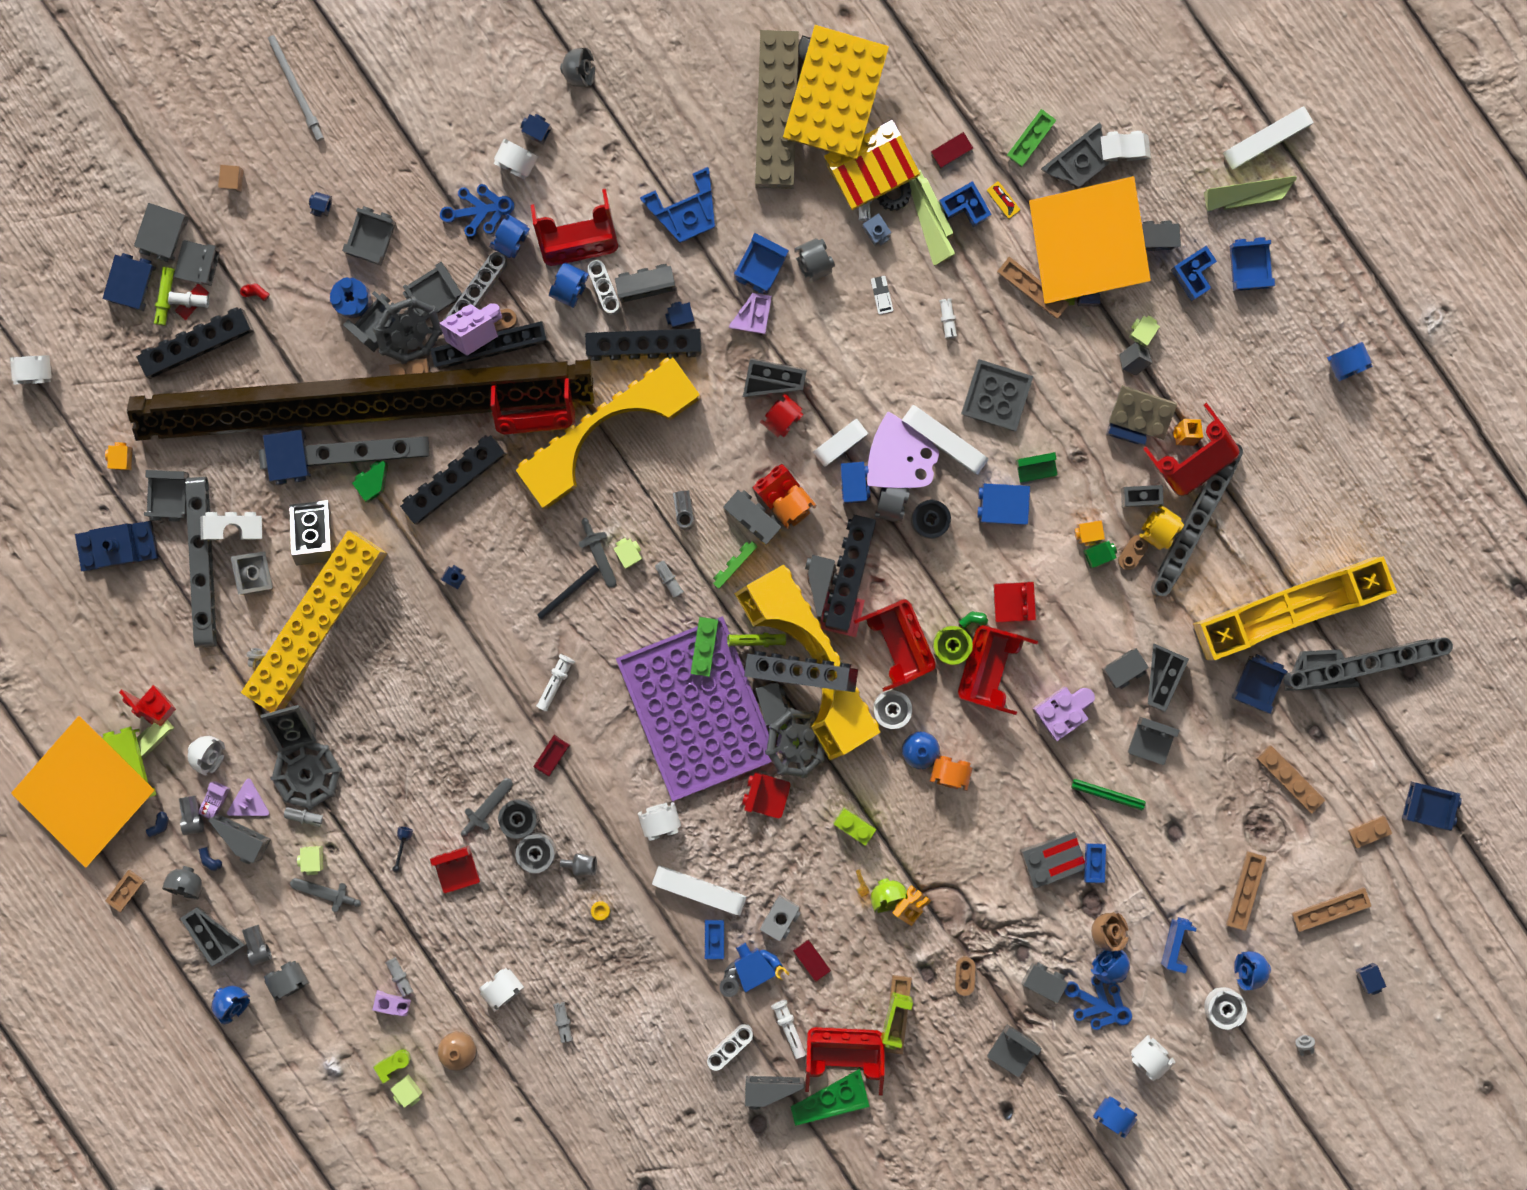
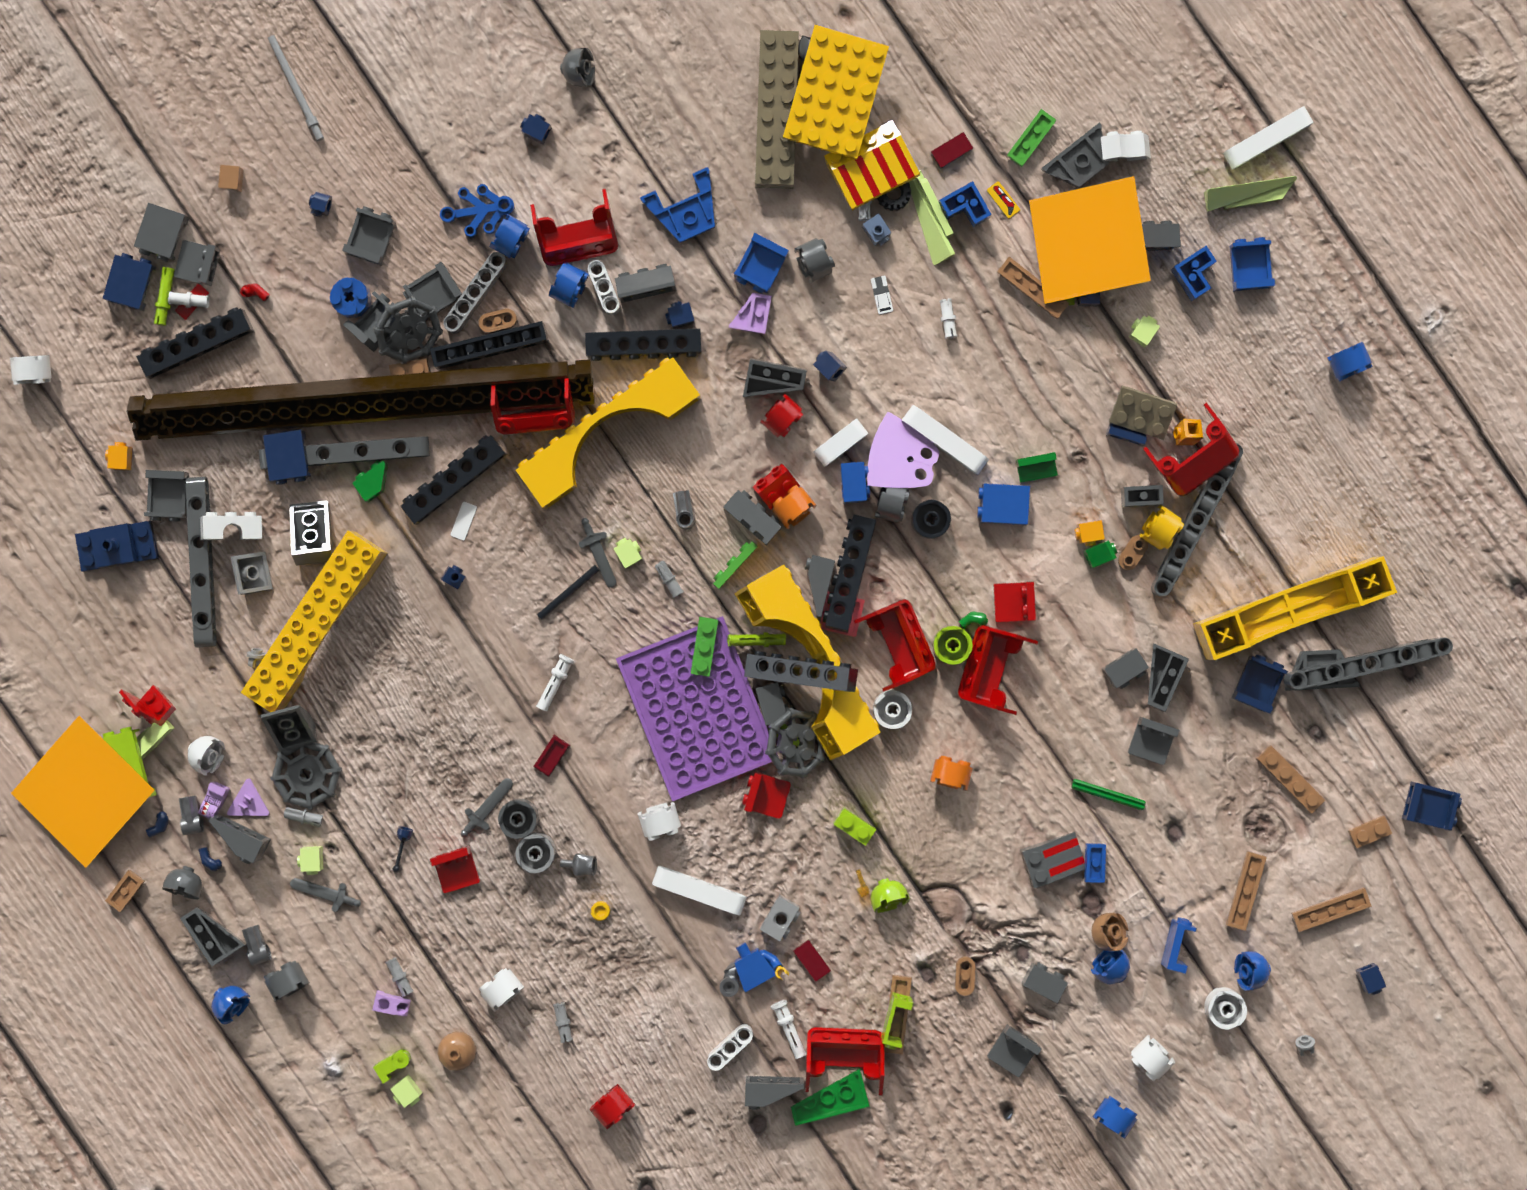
(463, 521): none -> white sticker
(471, 327): lavender brick -> none
(515, 157): white brick -> none
(612, 1106): none -> red brick
(714, 939): blue plate -> none
(830, 365): none -> dark blue brick
(911, 908): light orange plate -> none
(920, 750): blue cylinder -> none
(997, 395): dark grey plate -> none
(1065, 712): lavender brick -> none
(1100, 1004): blue plant -> none
(1135, 358): dark grey panel -> none

